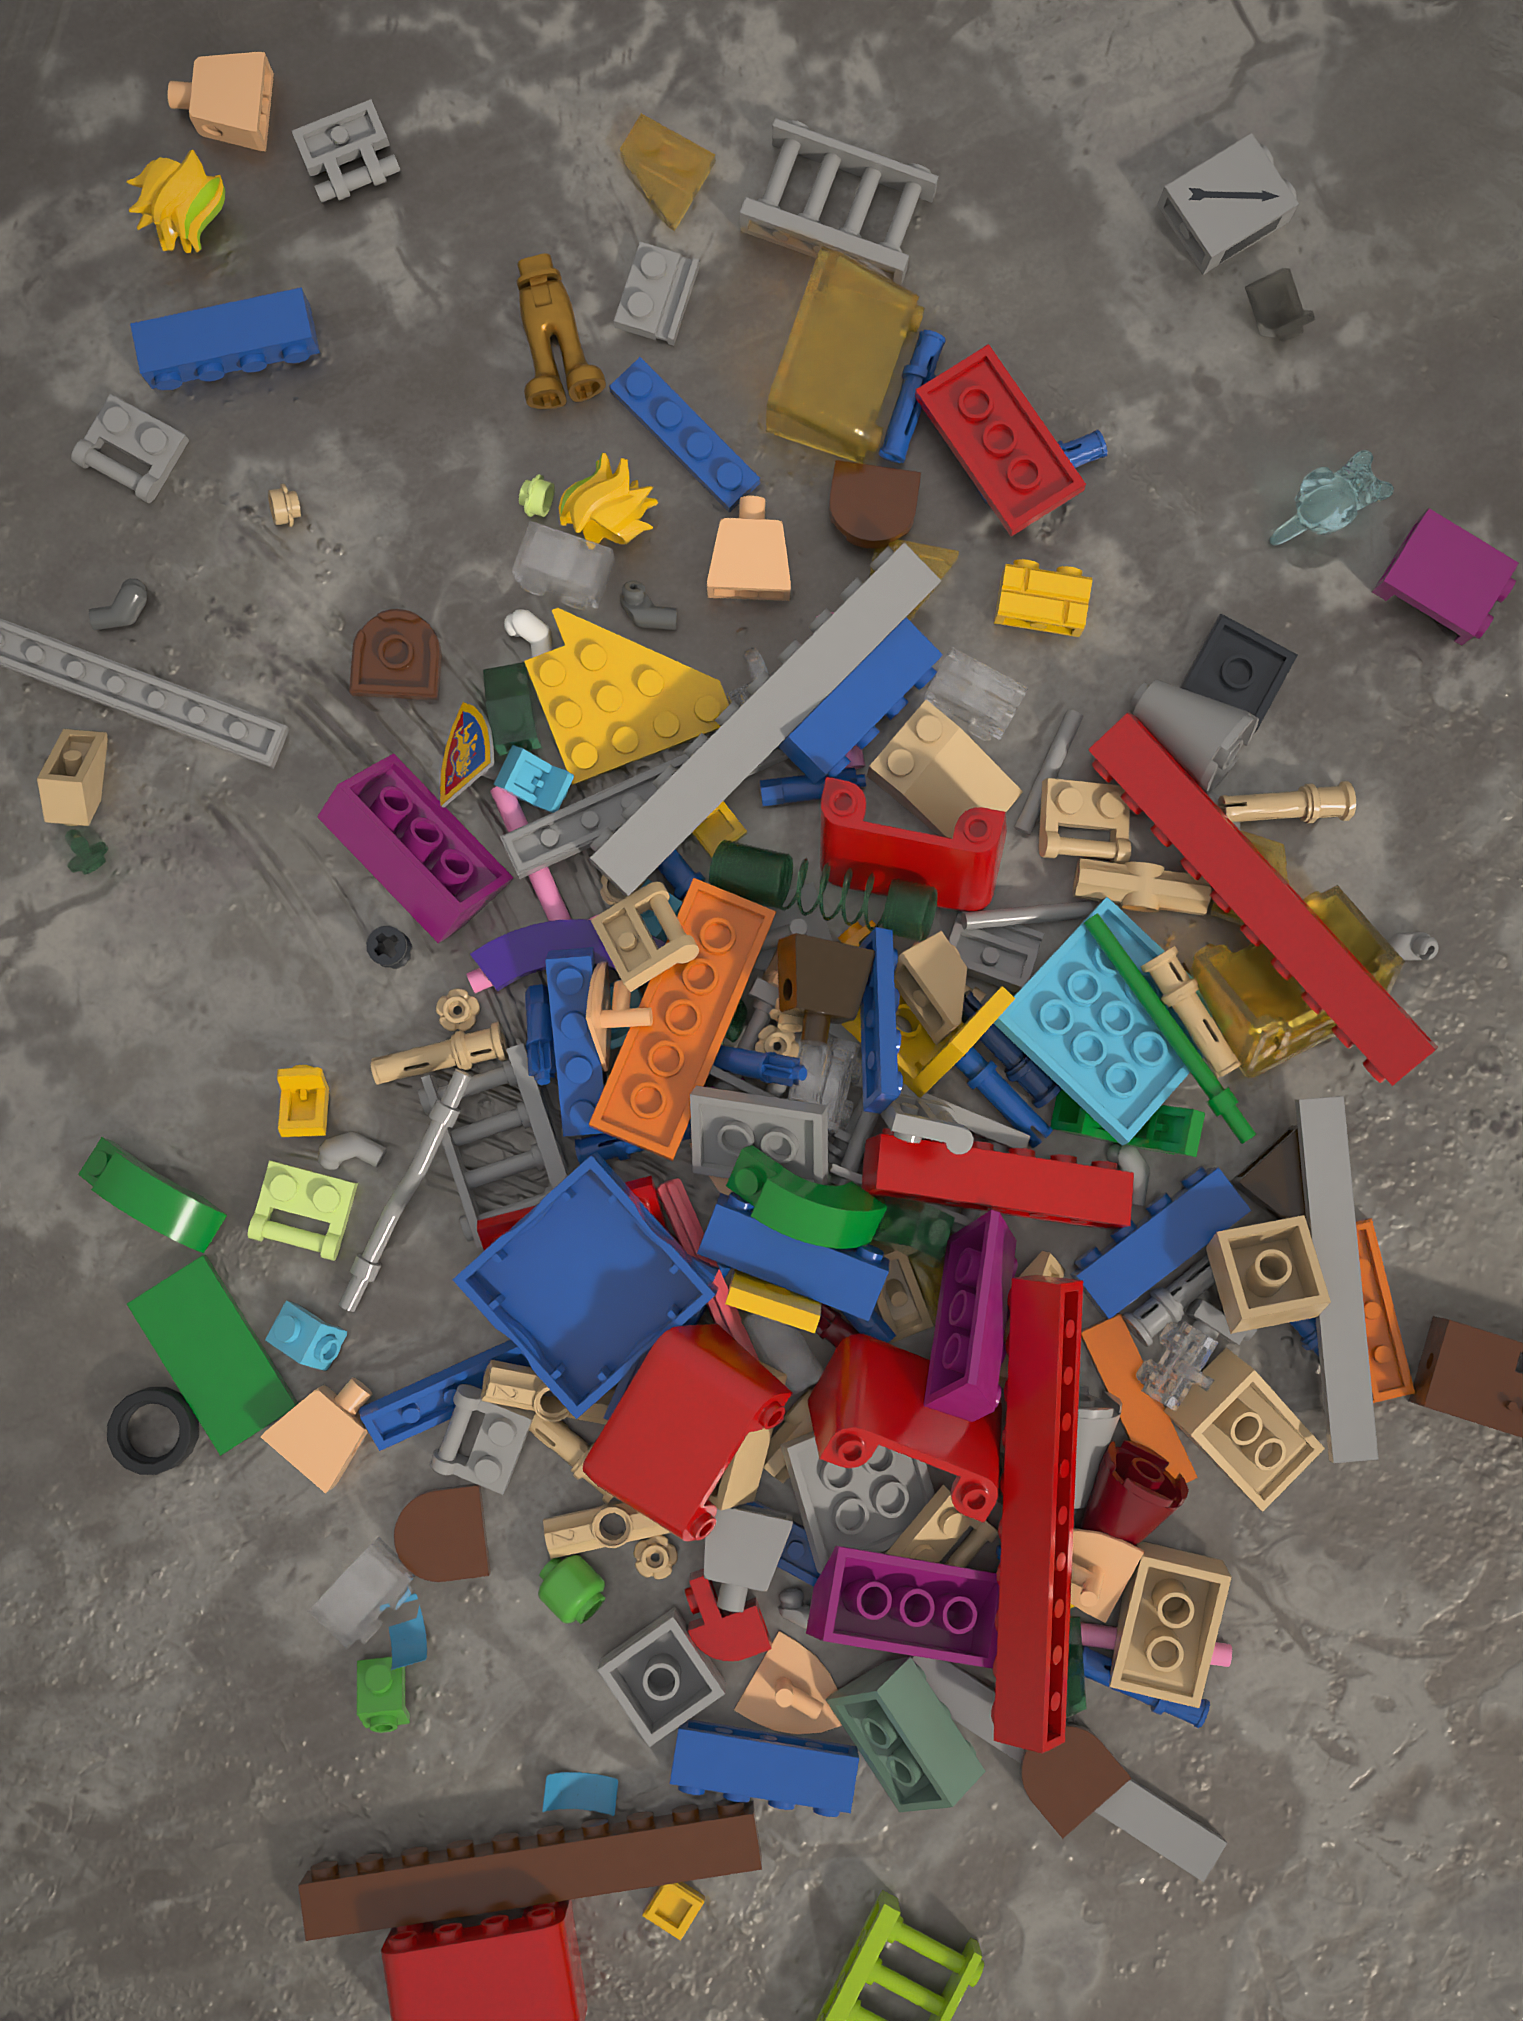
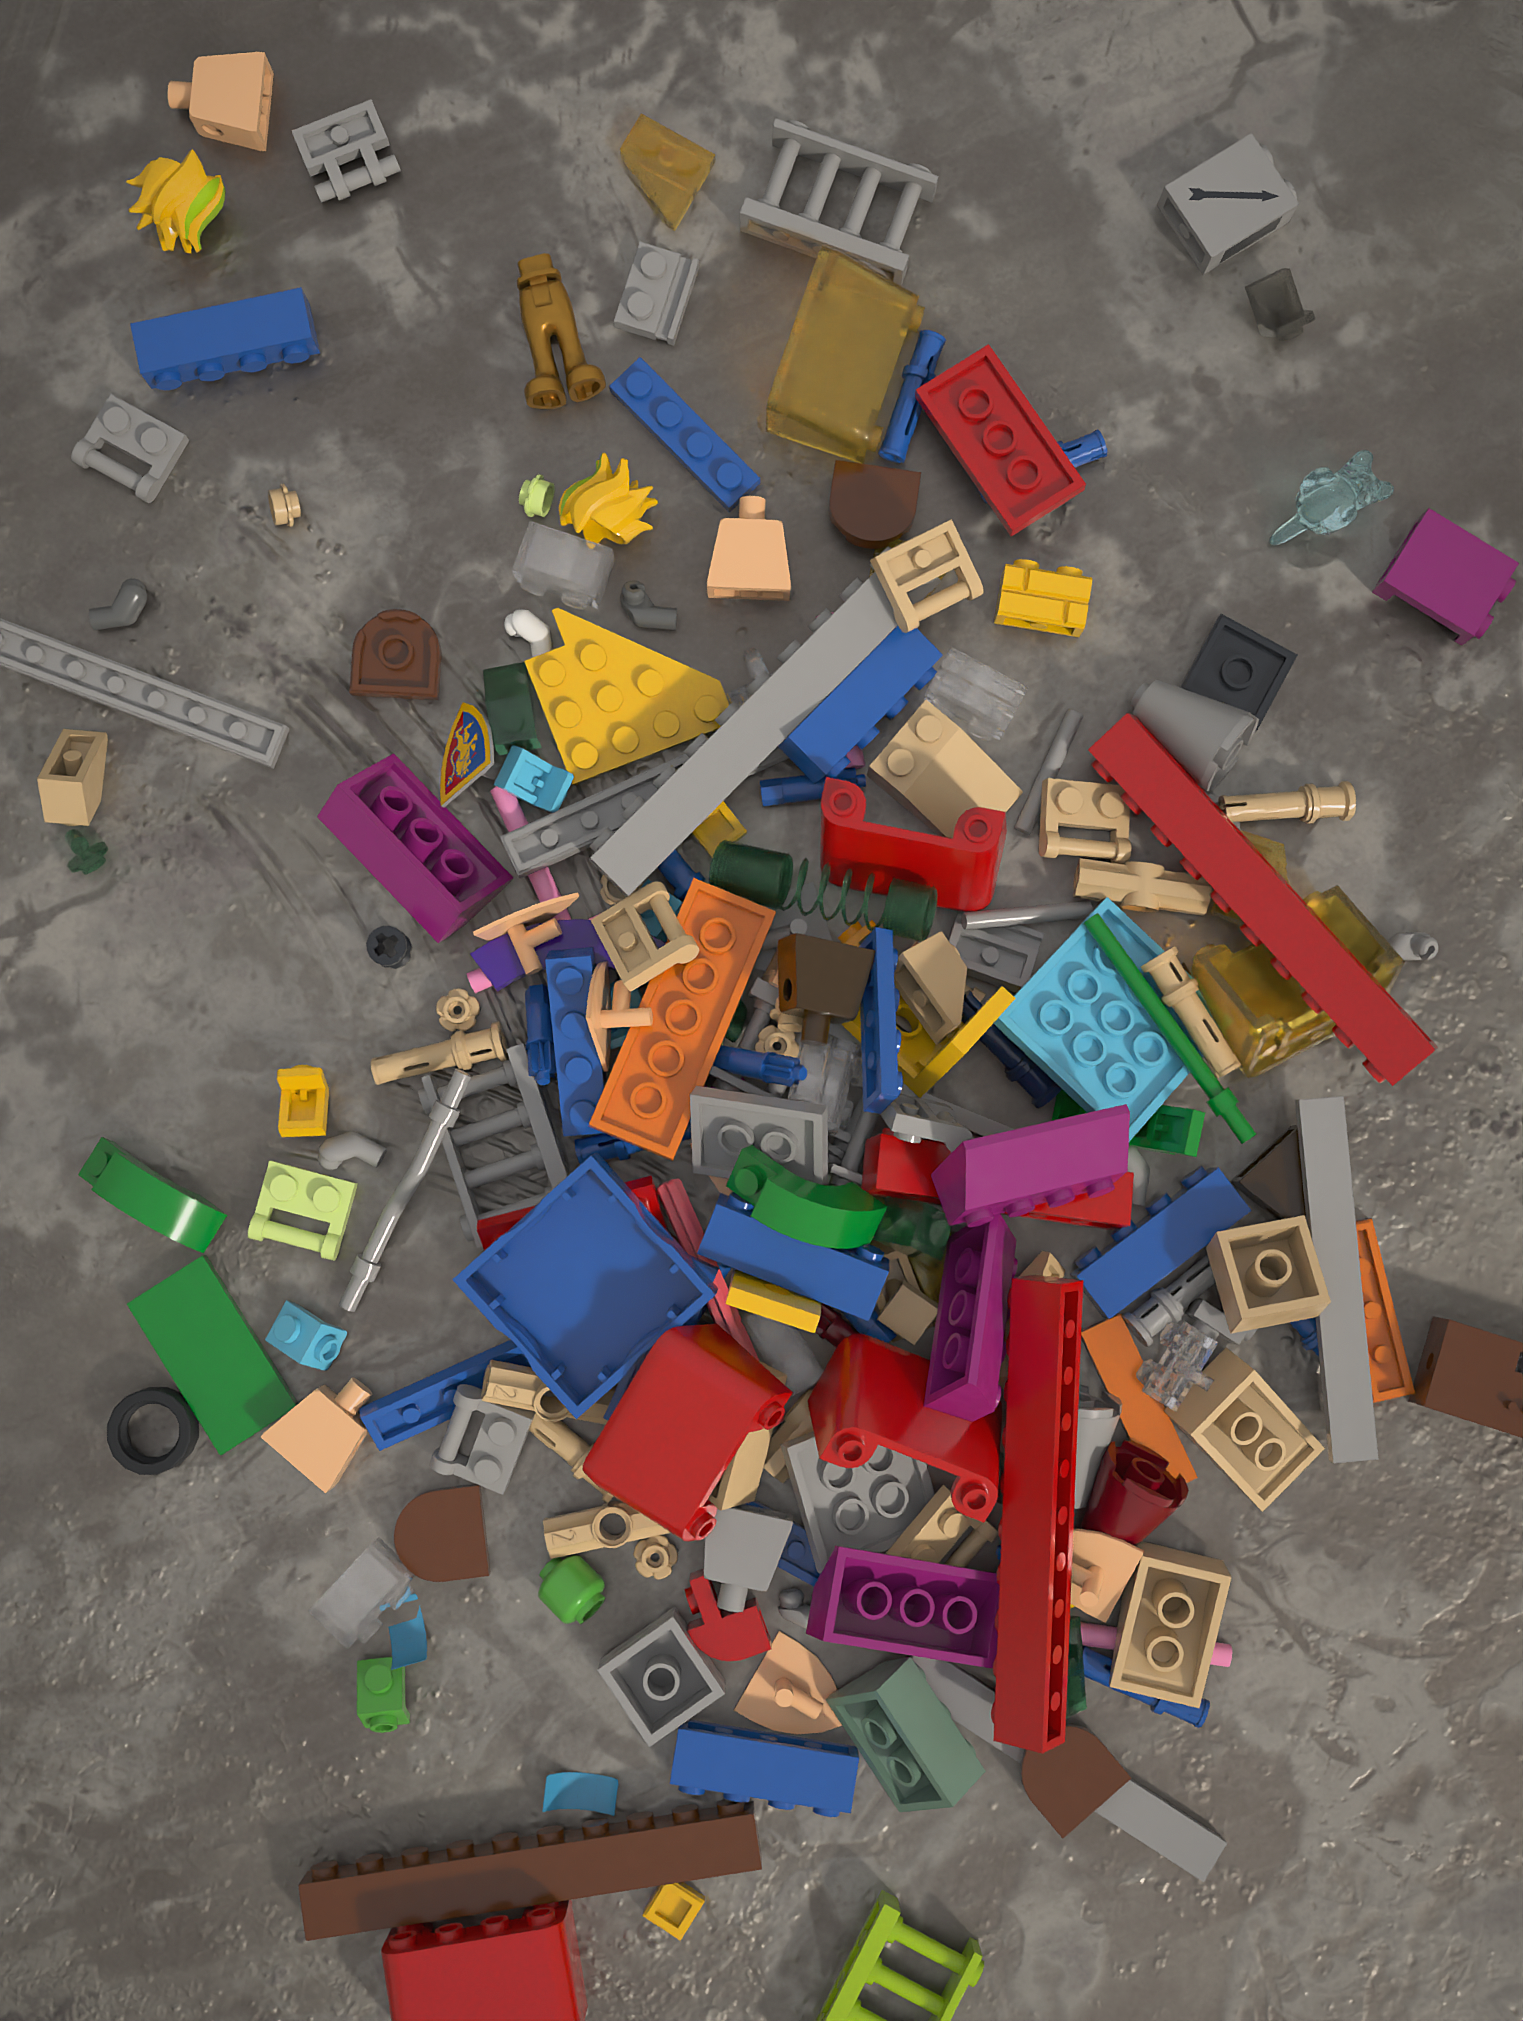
(524, 940): none -> light nougat shield
(908, 1312): none -> tan tile
(920, 562): none -> tan plate
(1002, 1096): blue pin -> none
(1034, 1166): none -> magenta slope

